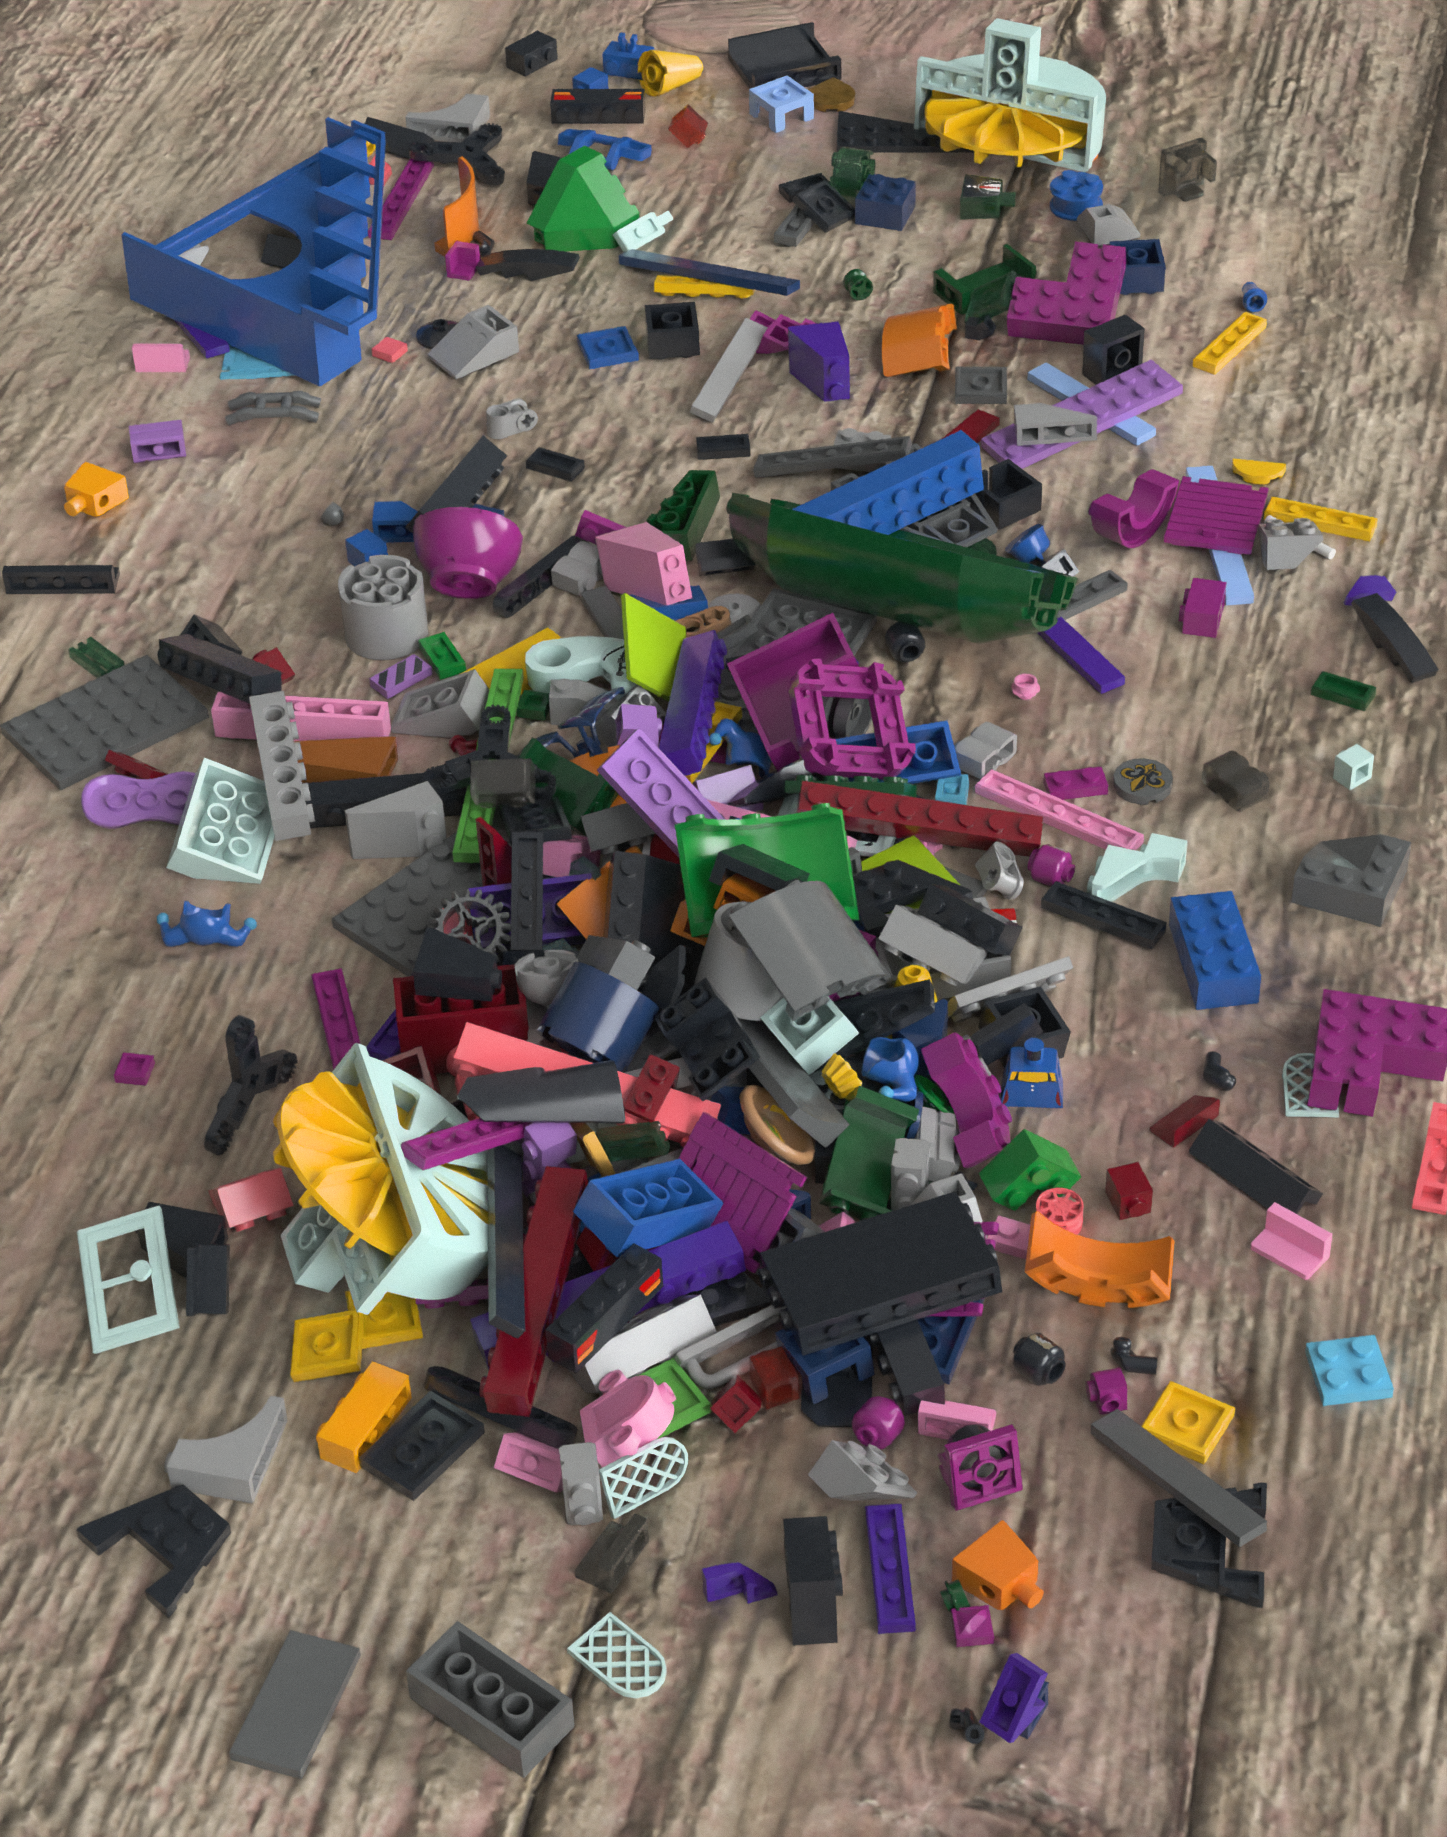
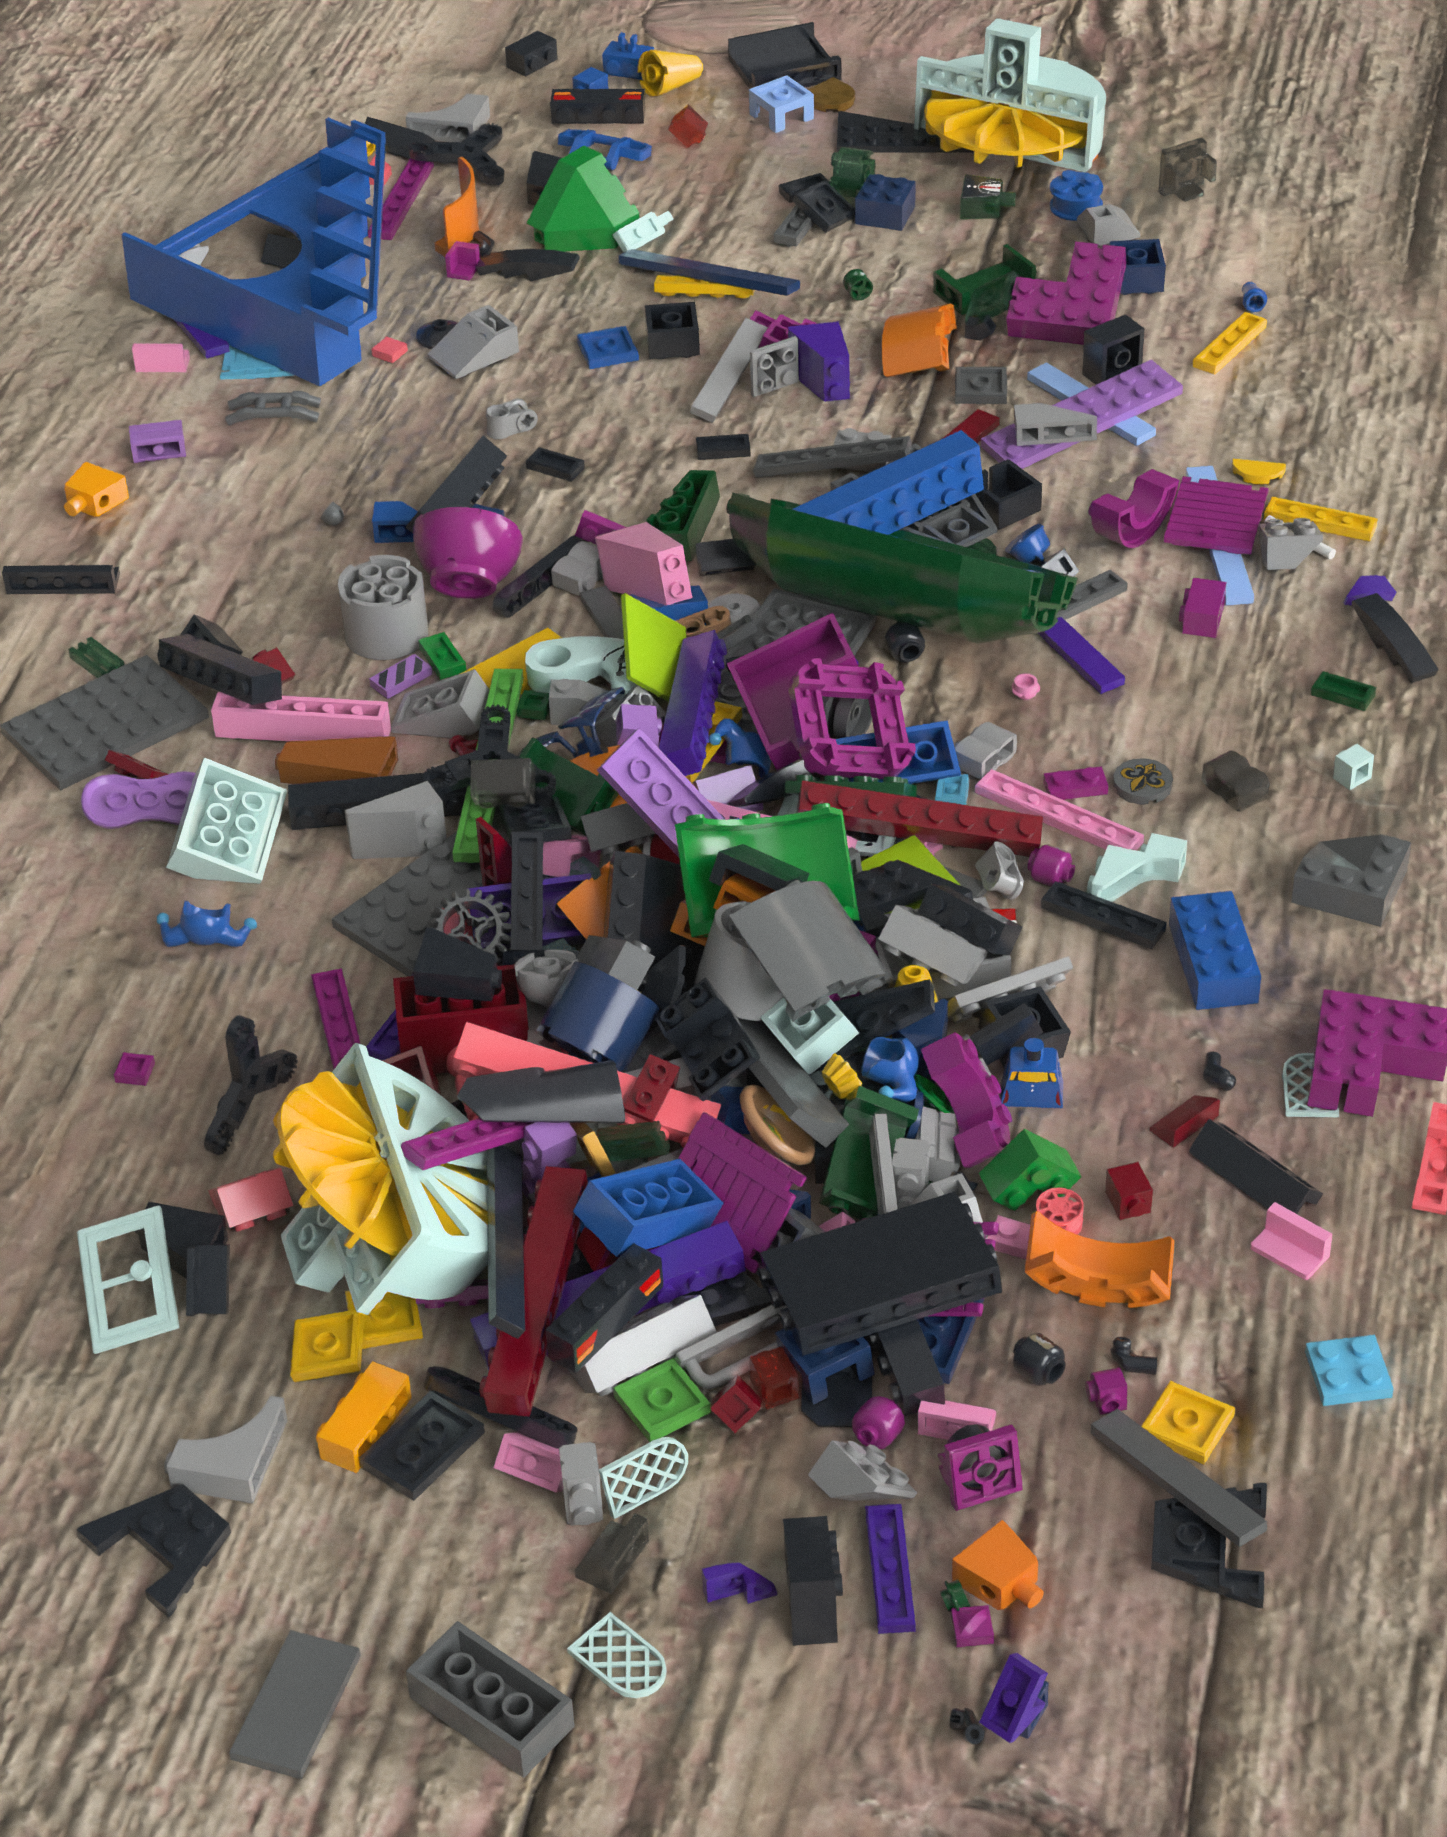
(280, 765): light grey brick -> none
(363, 545): blue brick -> none
(626, 1415): bright pink piece -> none
(774, 366): none -> light grey slope
(882, 1165): none -> light grey tile

